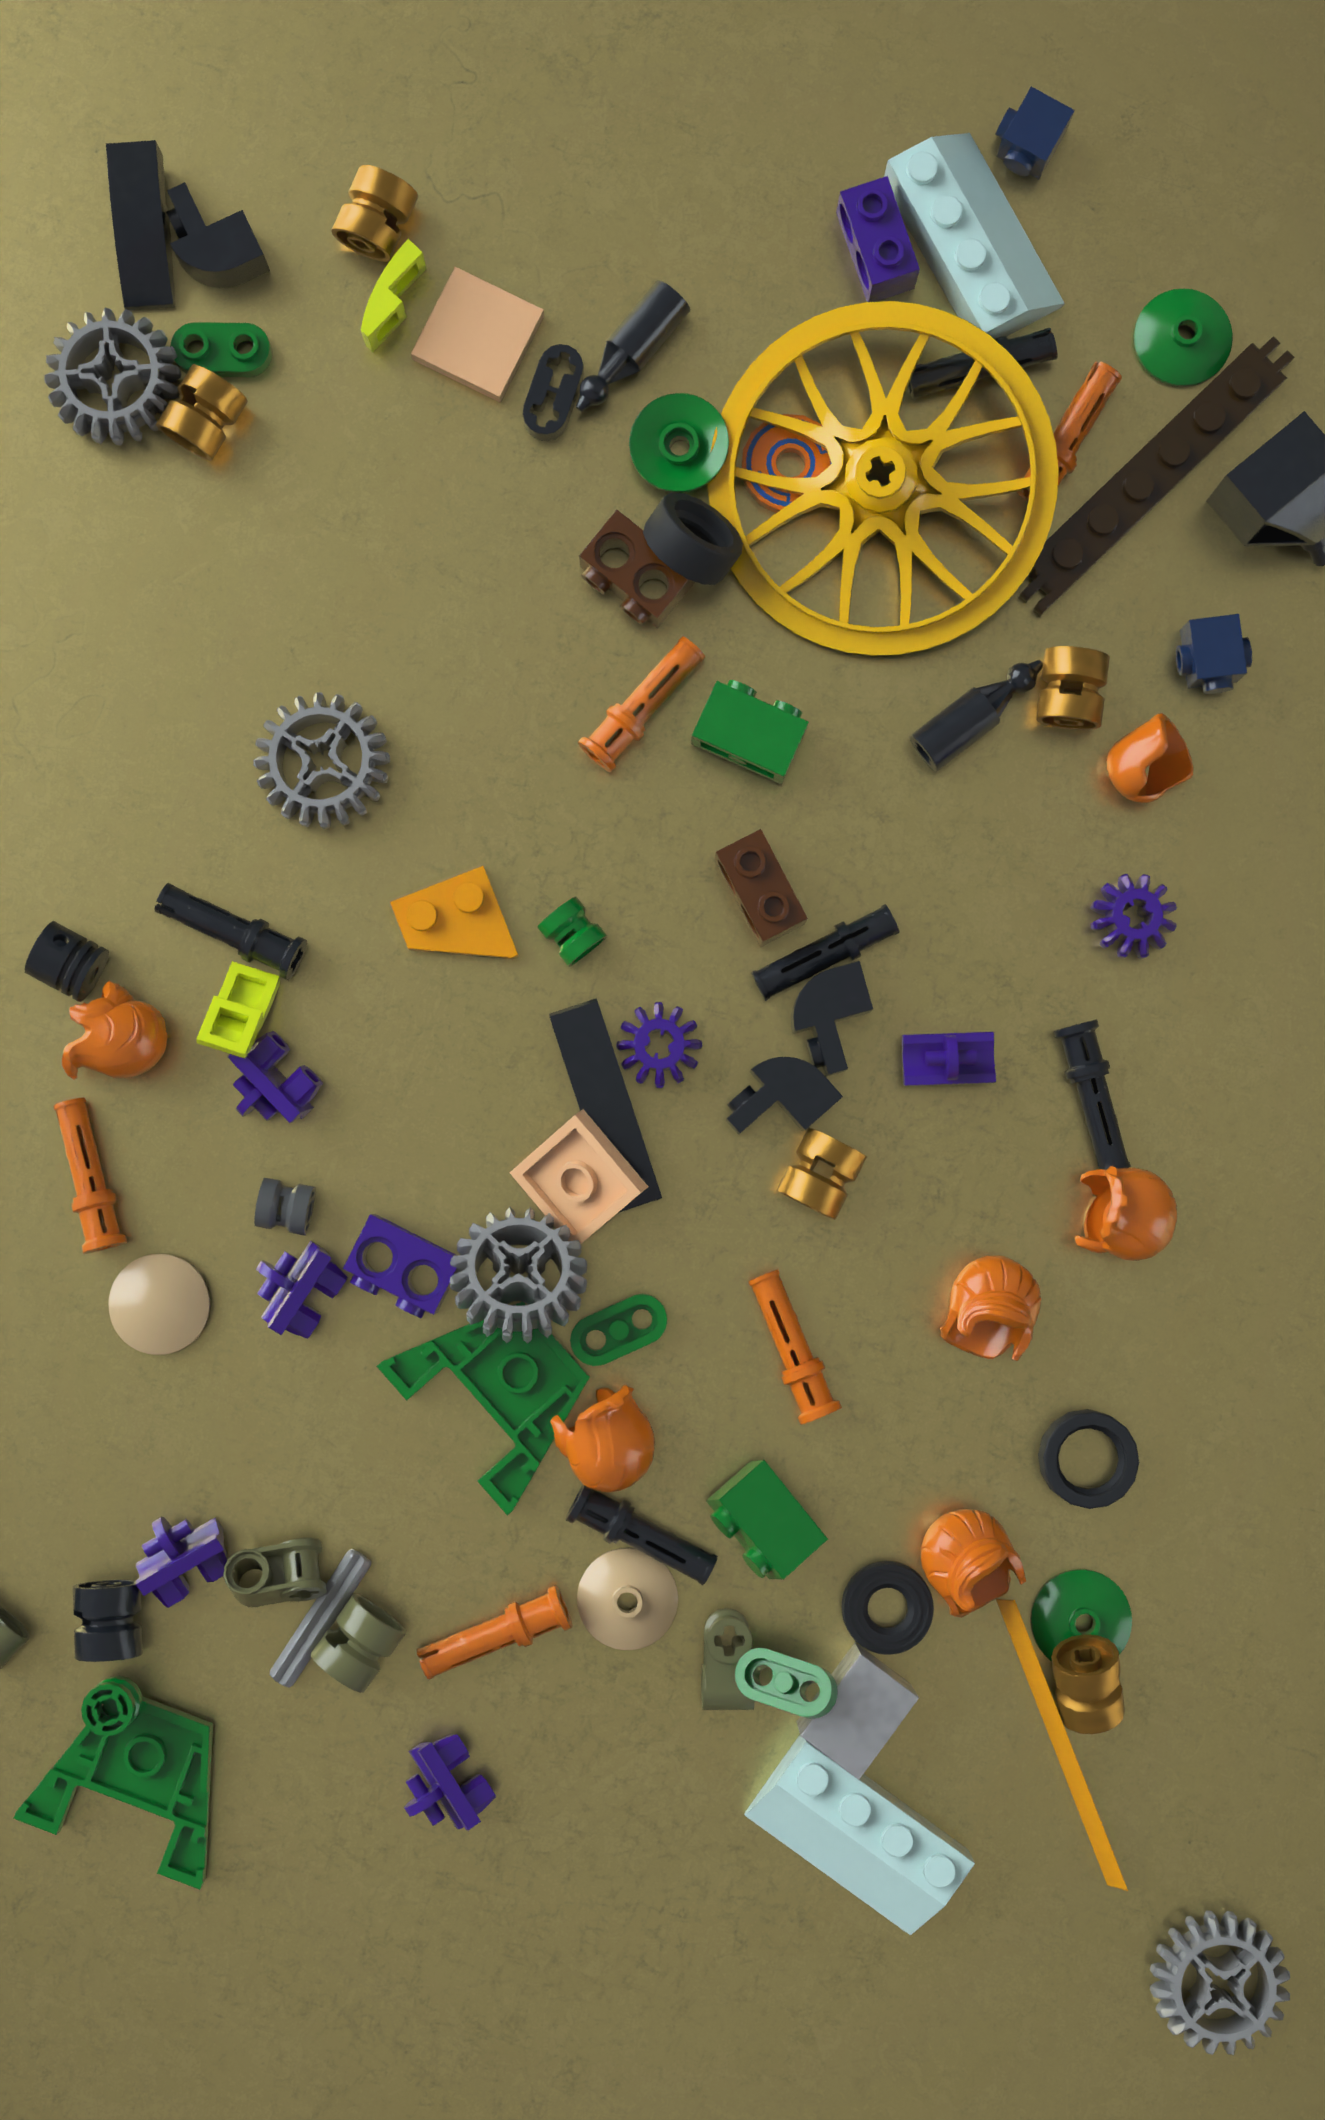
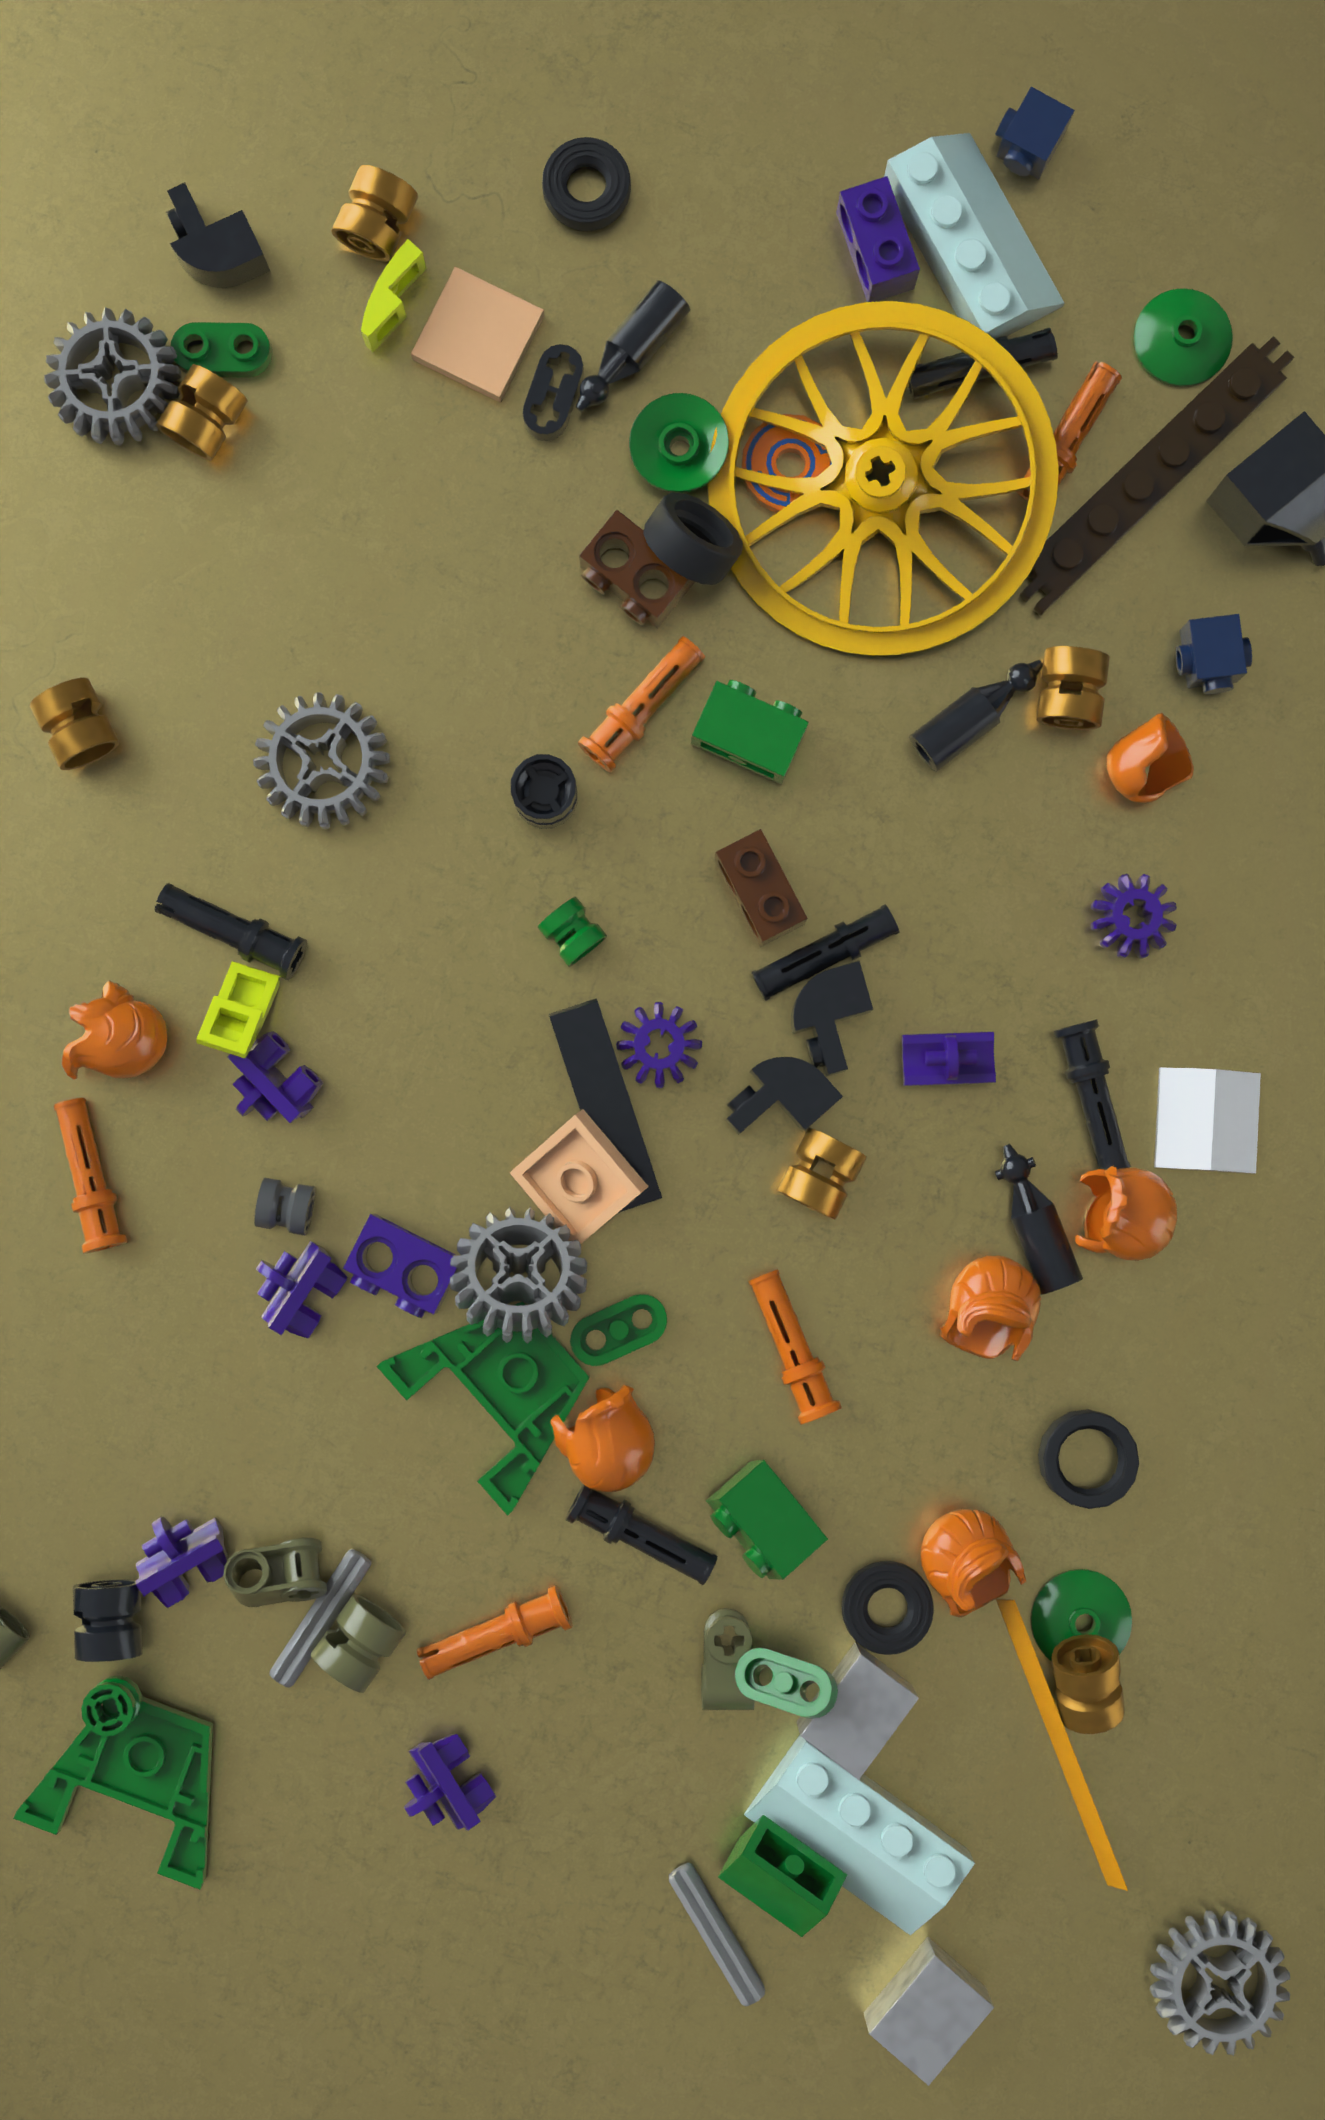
(66, 961): black piece -> none
(72, 719): none -> pearl gold wheel
(141, 224): black slope -> none
(159, 1304): tan dish -> none
(456, 918): light orange wing -> none
(544, 791): none -> black wheel
(586, 153): none -> black tyre
(624, 1572): tan dish -> none
(717, 1934): none -> light grey axle
(782, 1876): none -> green brick
(928, 2011): none -> flat silver piece
(1038, 1226): none -> black wheel
(1207, 1120): none -> white slope

